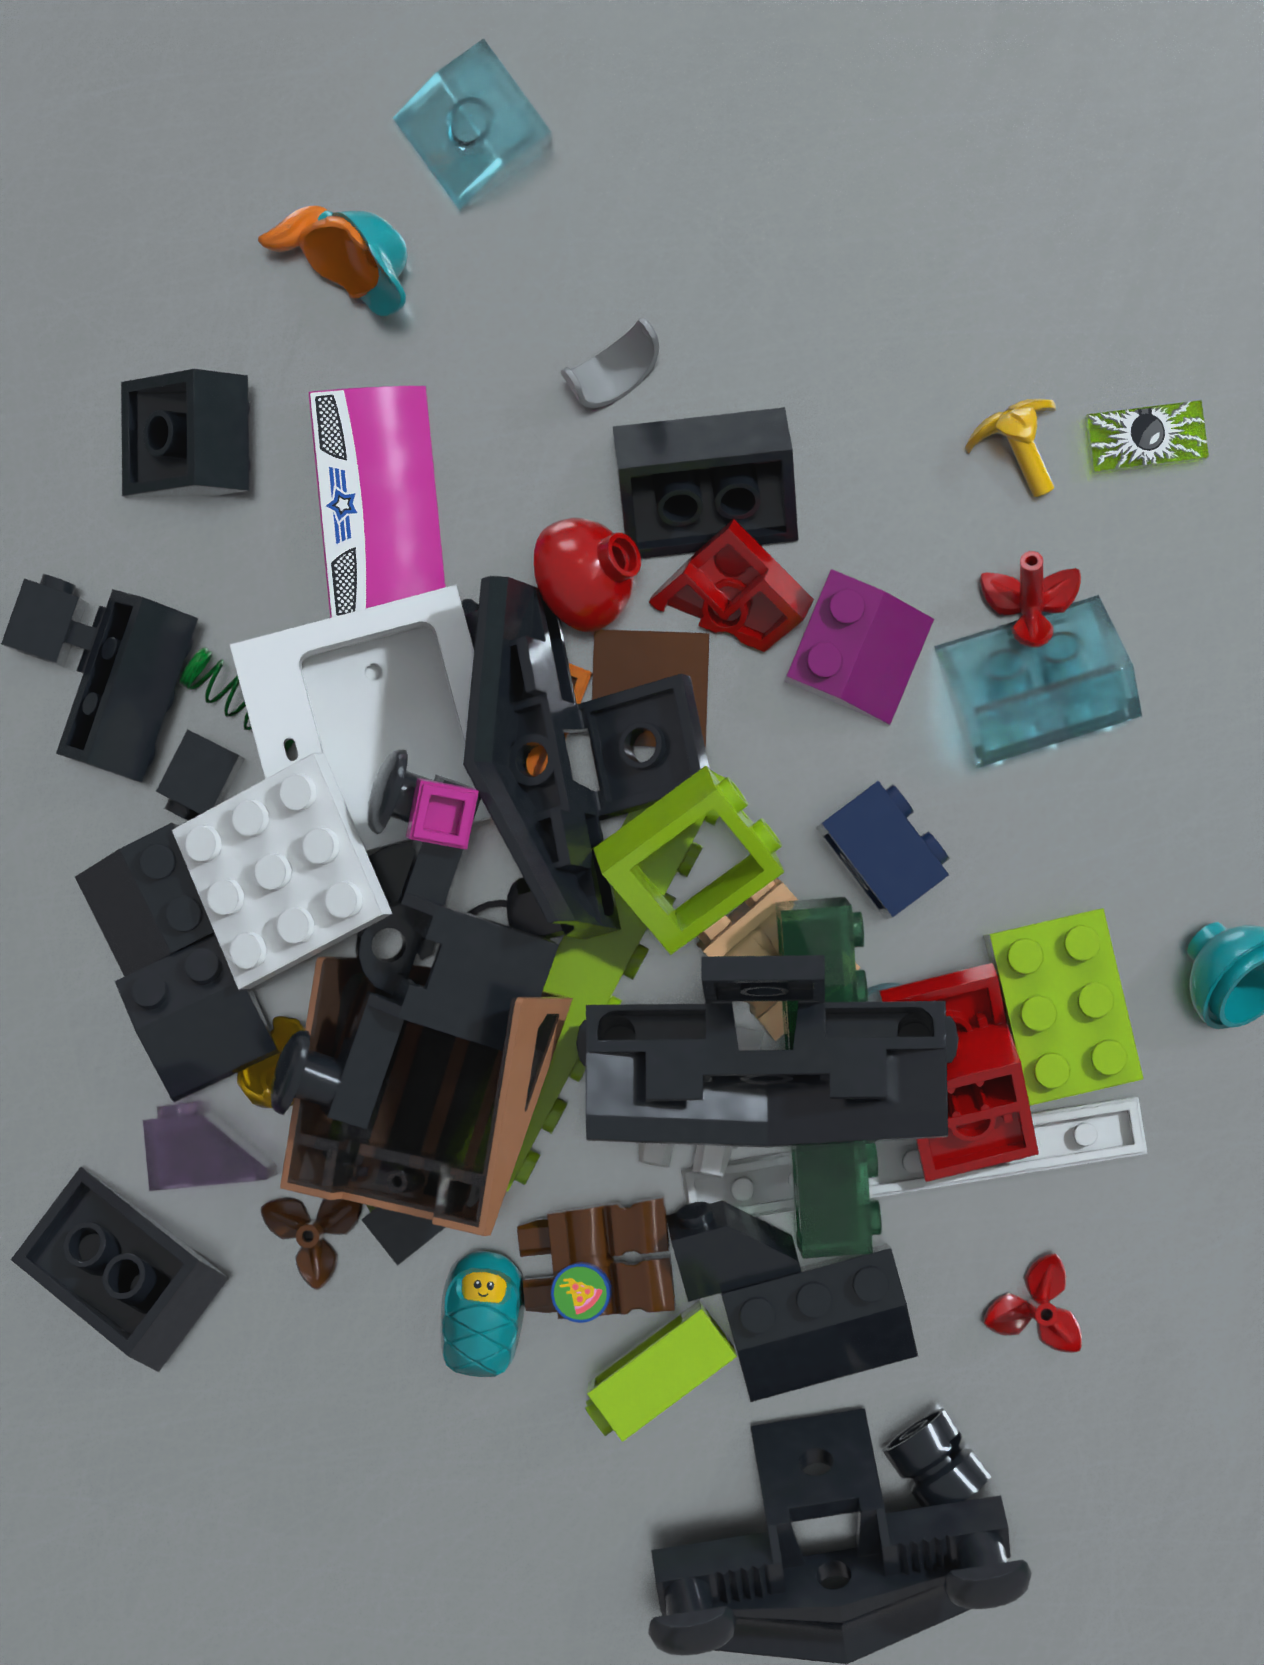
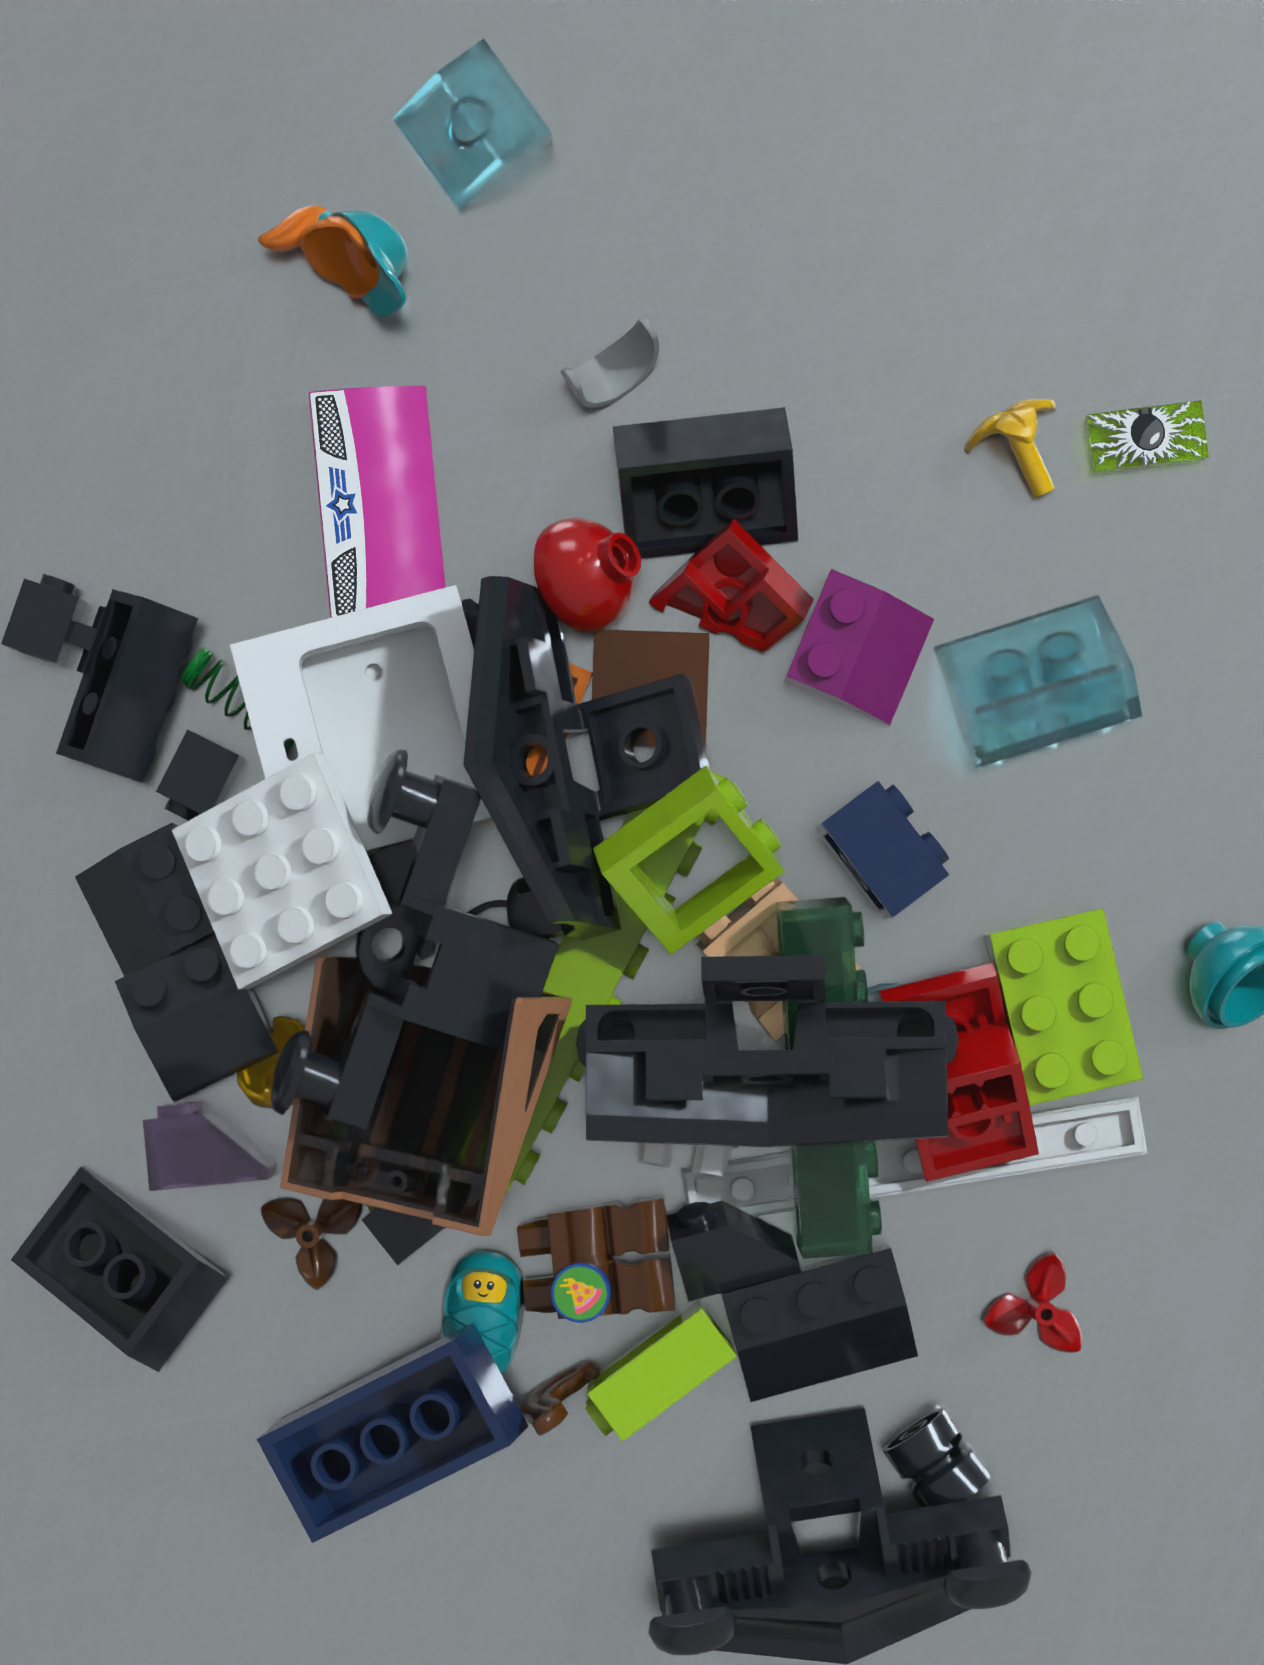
(185, 434): black slope -> none
(393, 1433): none -> dark blue brick
(442, 813): dark pink tile -> none
(545, 1406): none -> reddish brown piece
(1031, 597): red plant -> none

